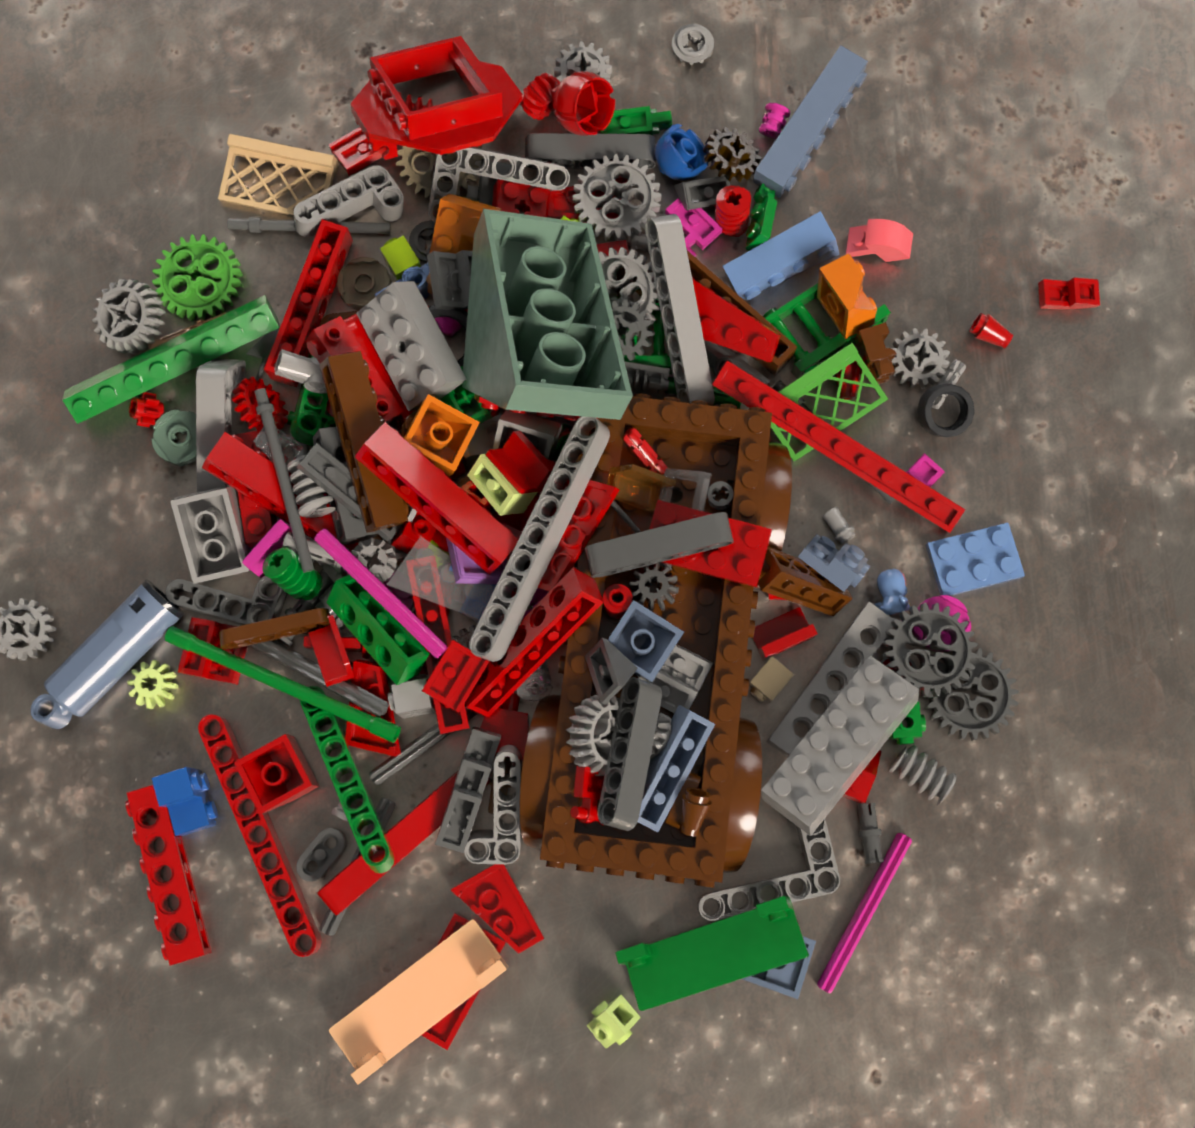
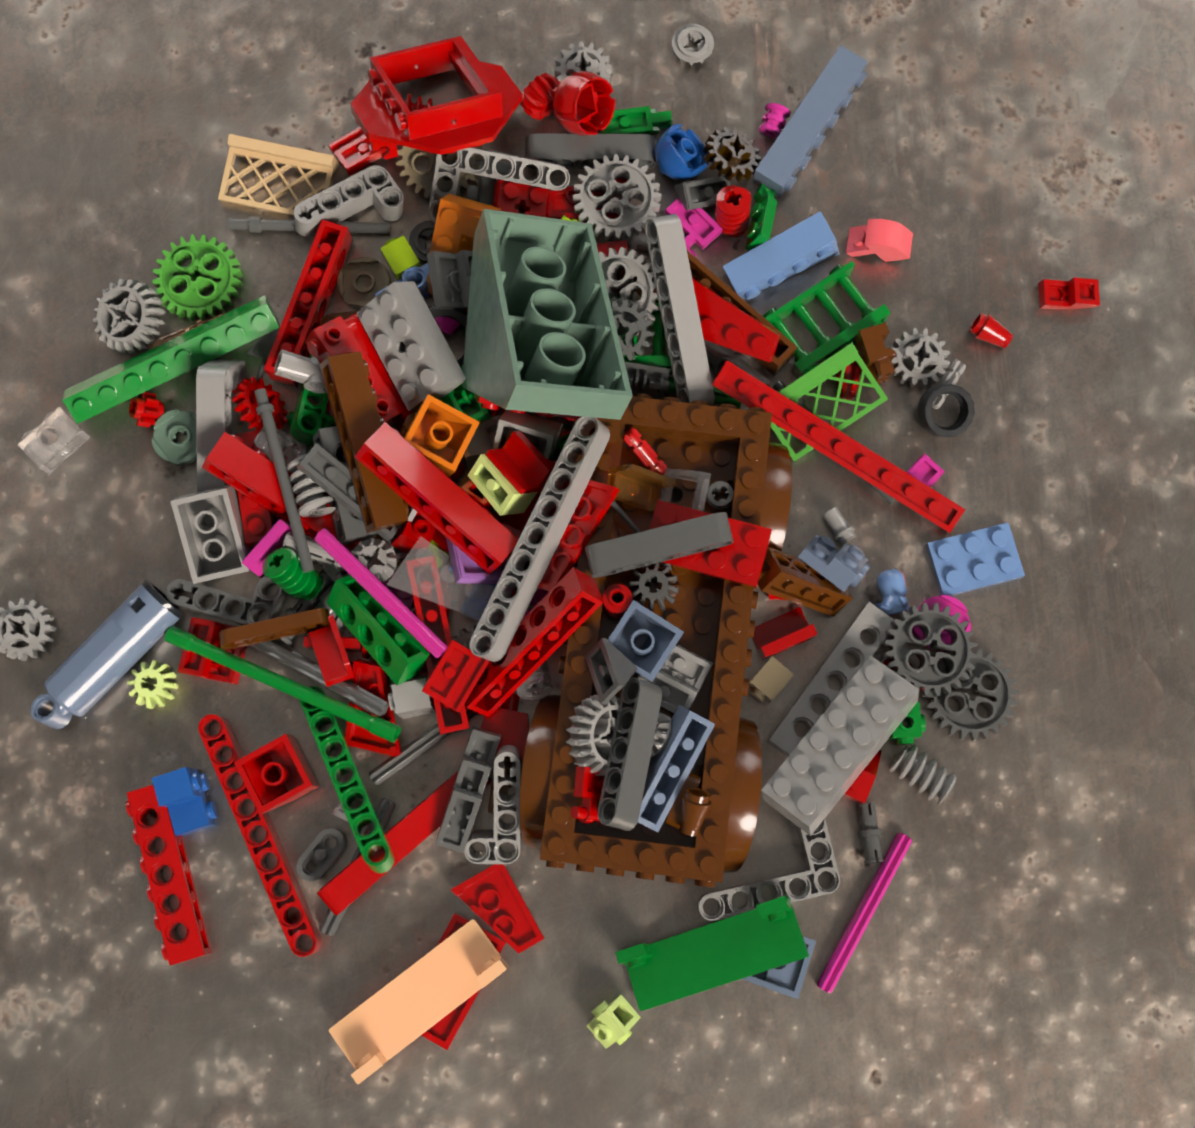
(69, 439): none -> clear brick
(843, 295): orange slope -> none

